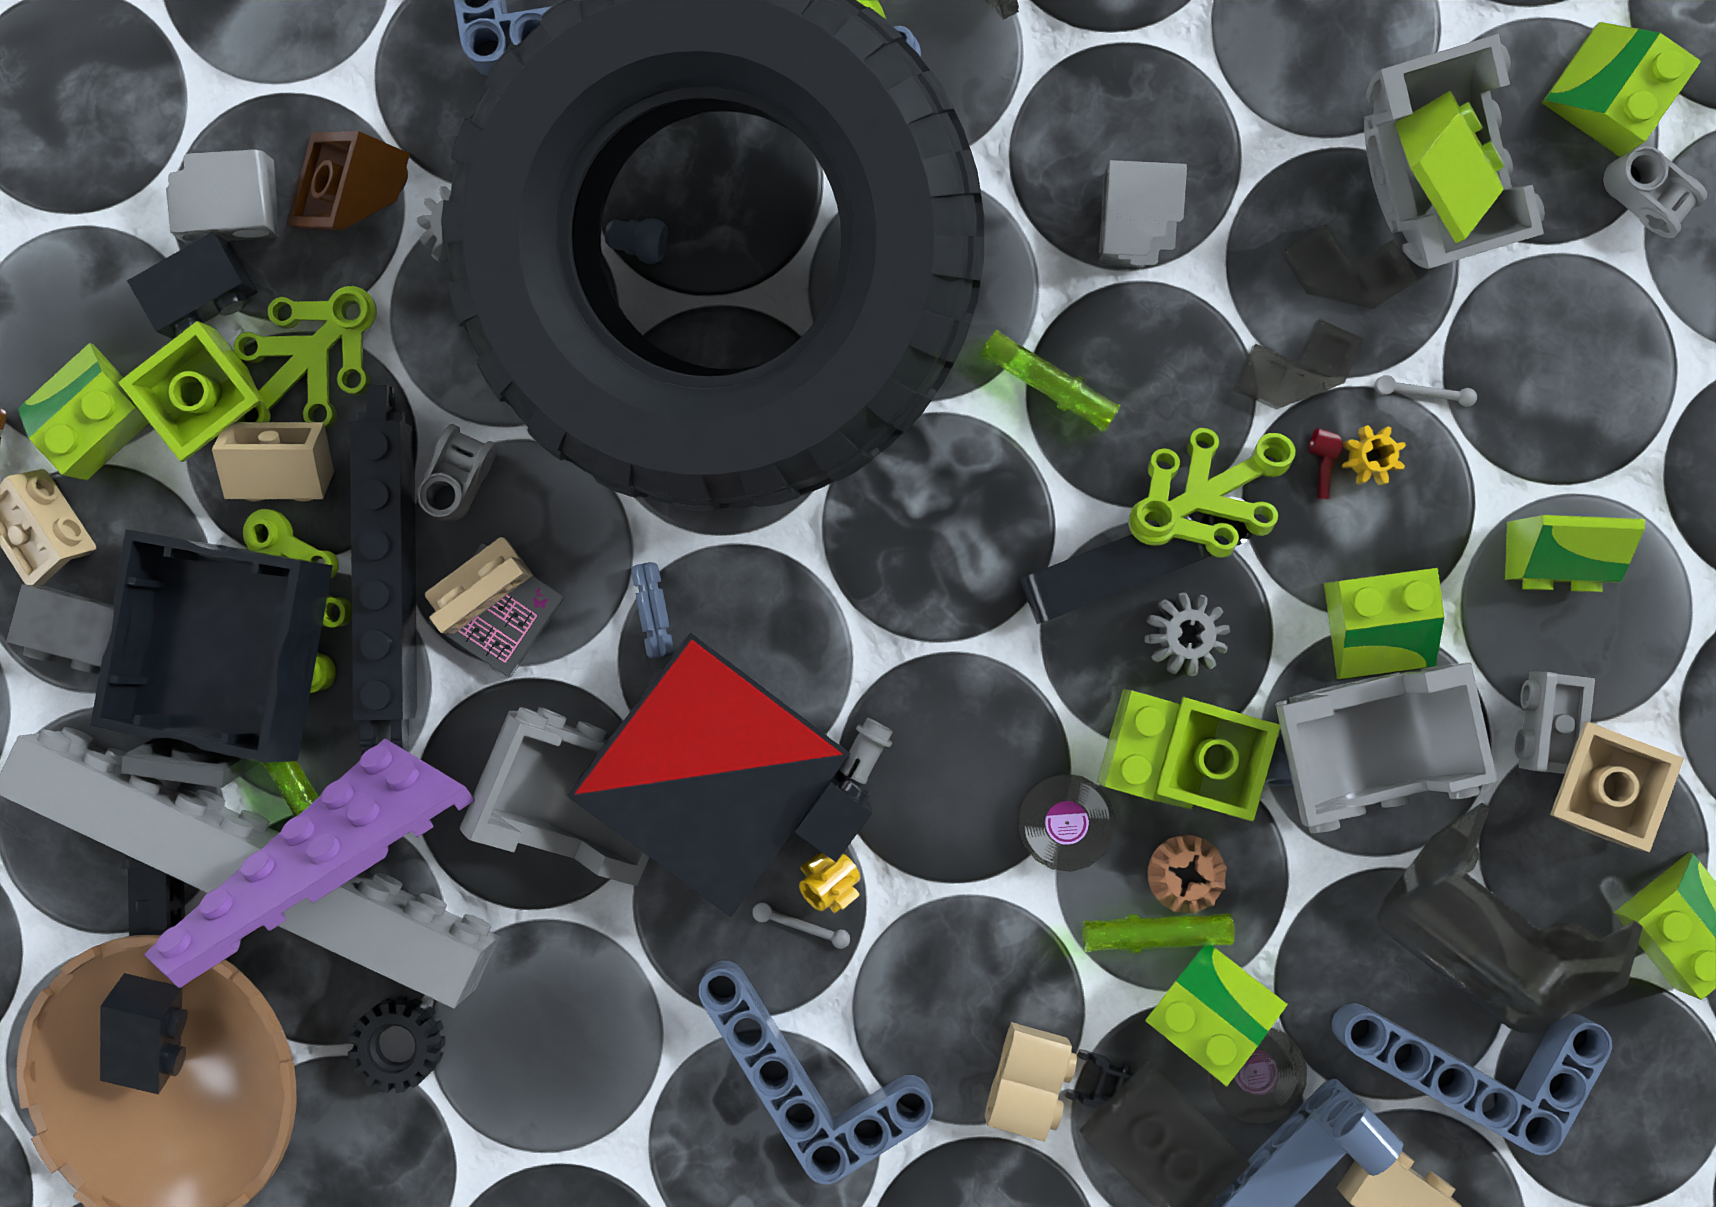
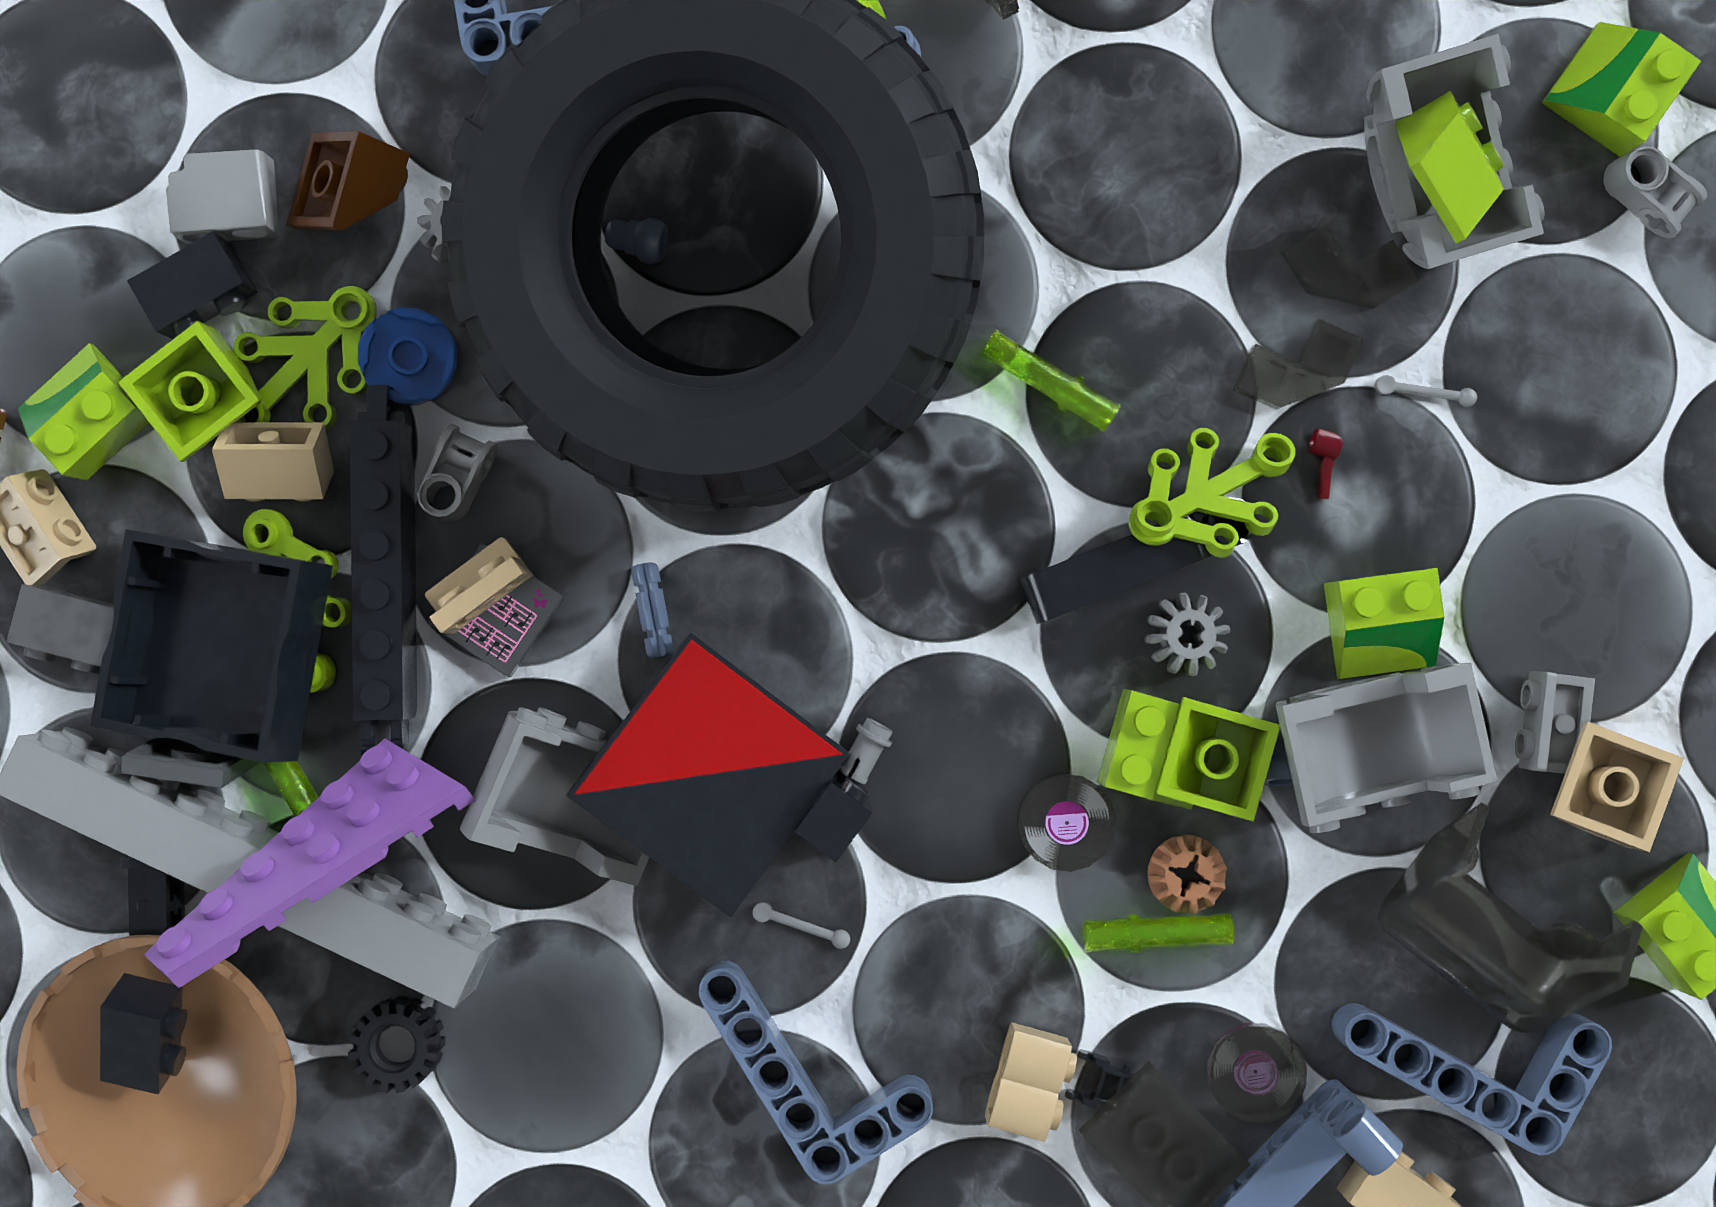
(408, 353): none -> blue tile
(829, 882): yellow gear -> none
(1140, 211): light grey piece -> none
(1216, 1013): lime slope -> none
(1389, 455): yellow gear -> none
(1570, 550): lime slope -> none

